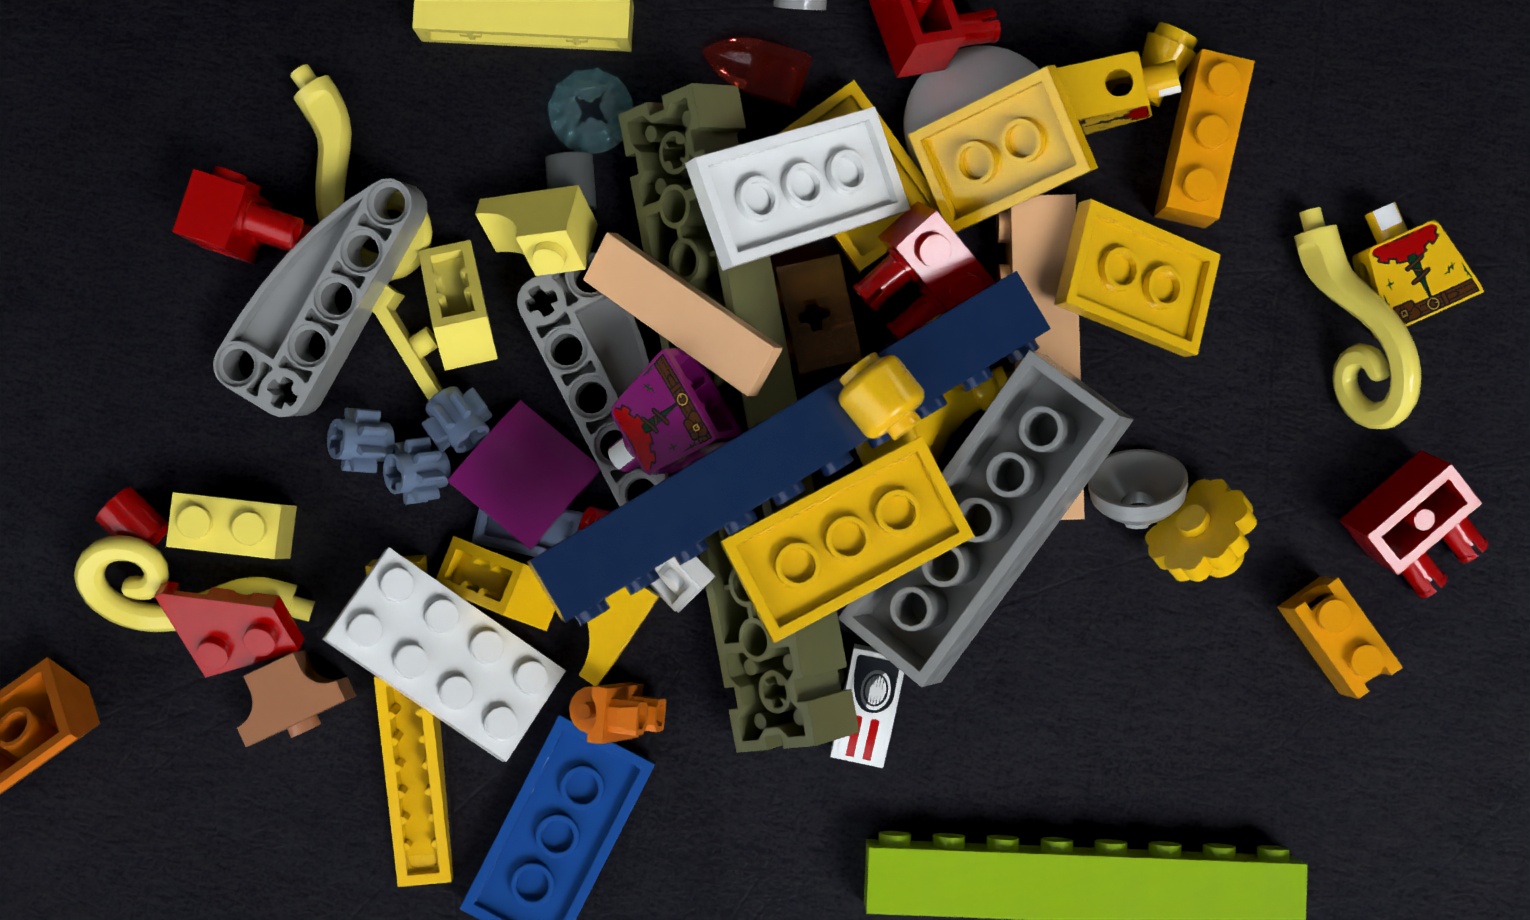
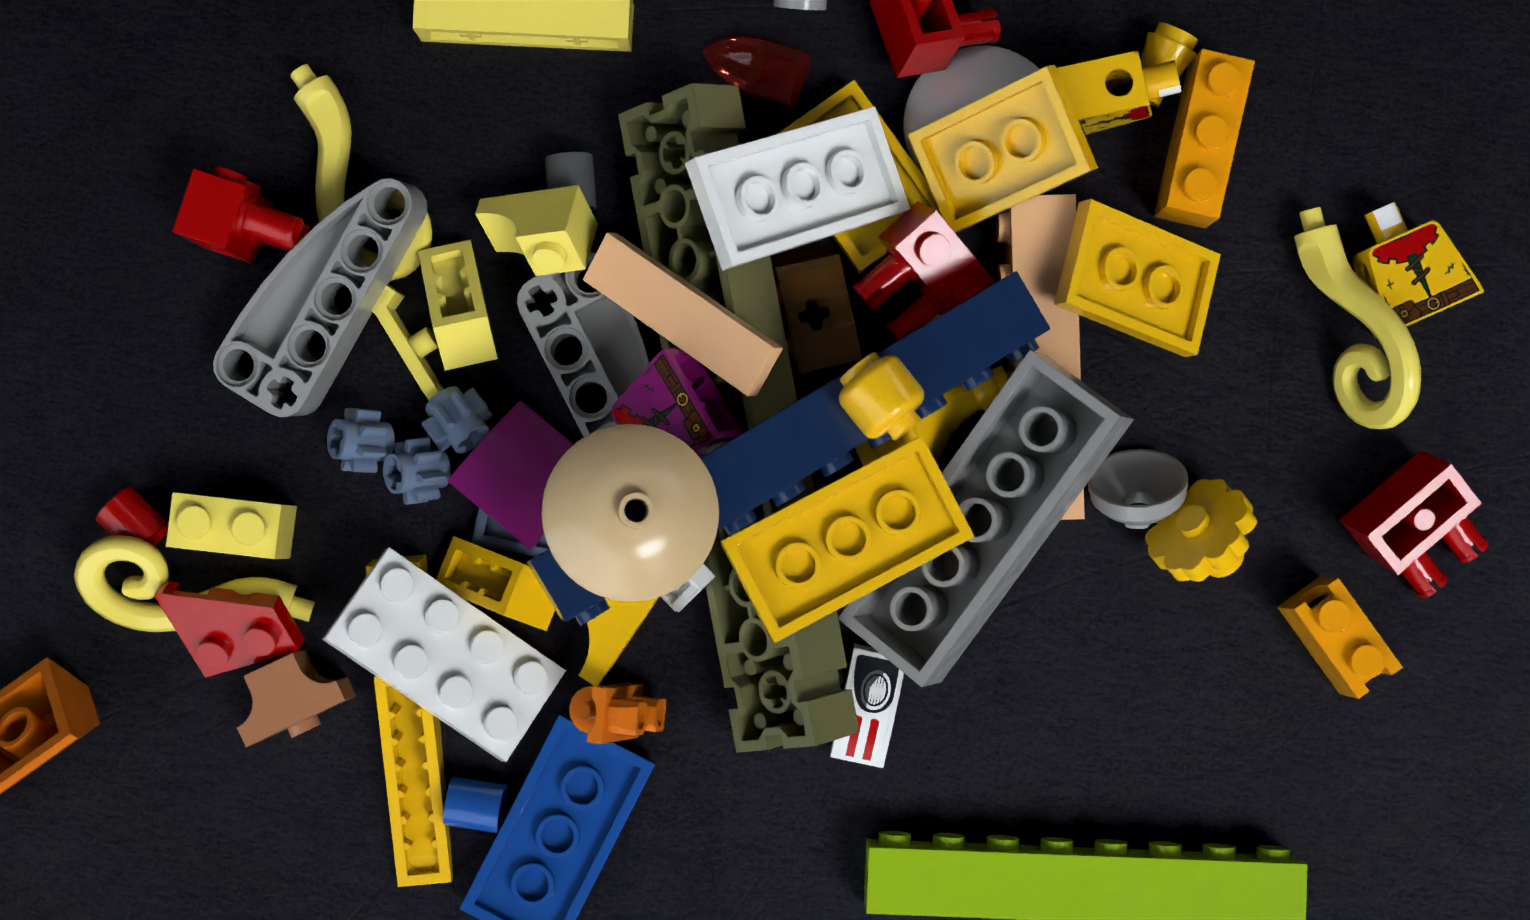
(475, 804): none -> blue beam
(565, 113): clear light blue gear -> none
(588, 521): none -> tan dish

